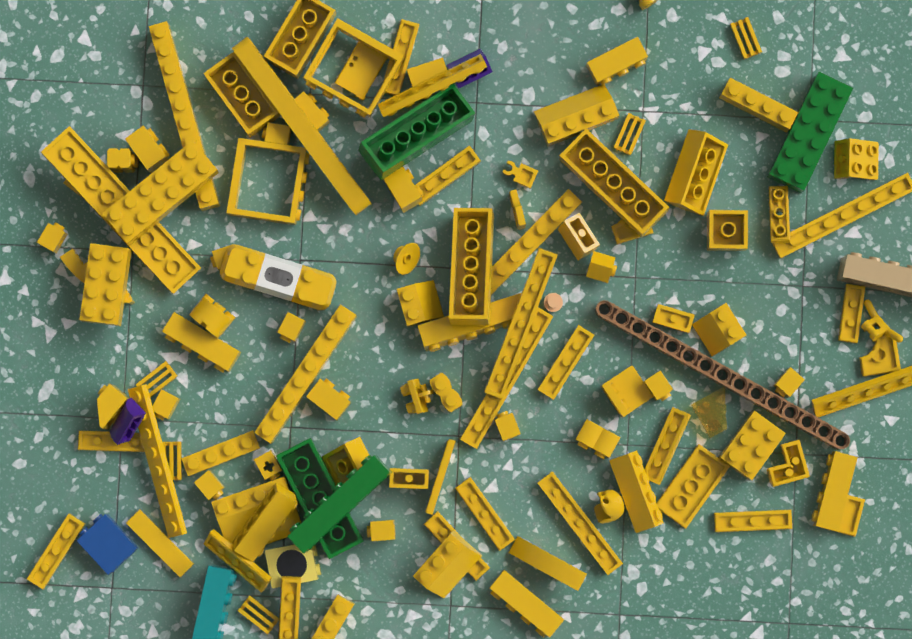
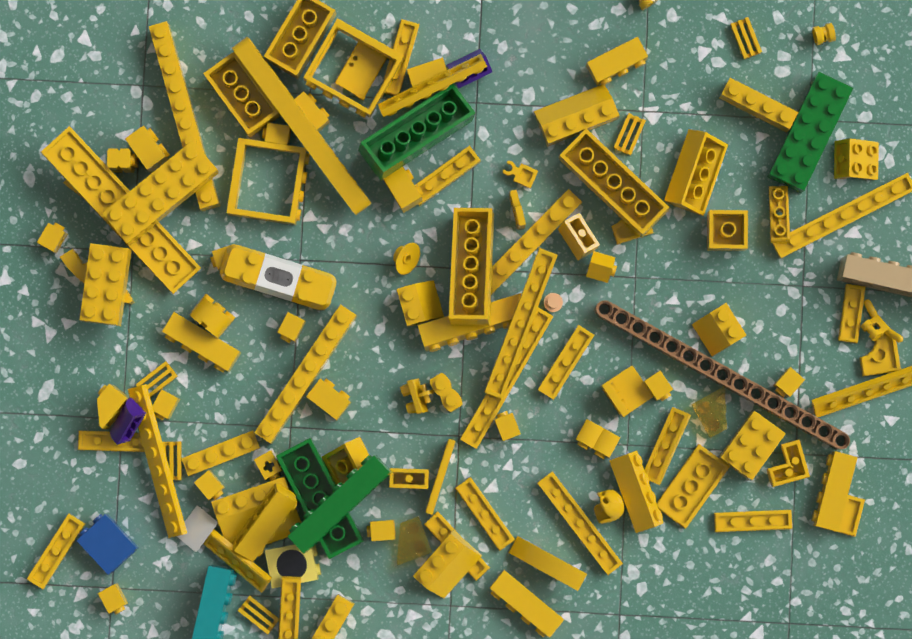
(113, 599): none -> yellow brick
(159, 543): yellow tile -> none
(198, 528): none -> white sticker
(412, 541): none -> clear yellow wing
(673, 318): yellow plate -> none
(824, 34): none -> yellow wheel

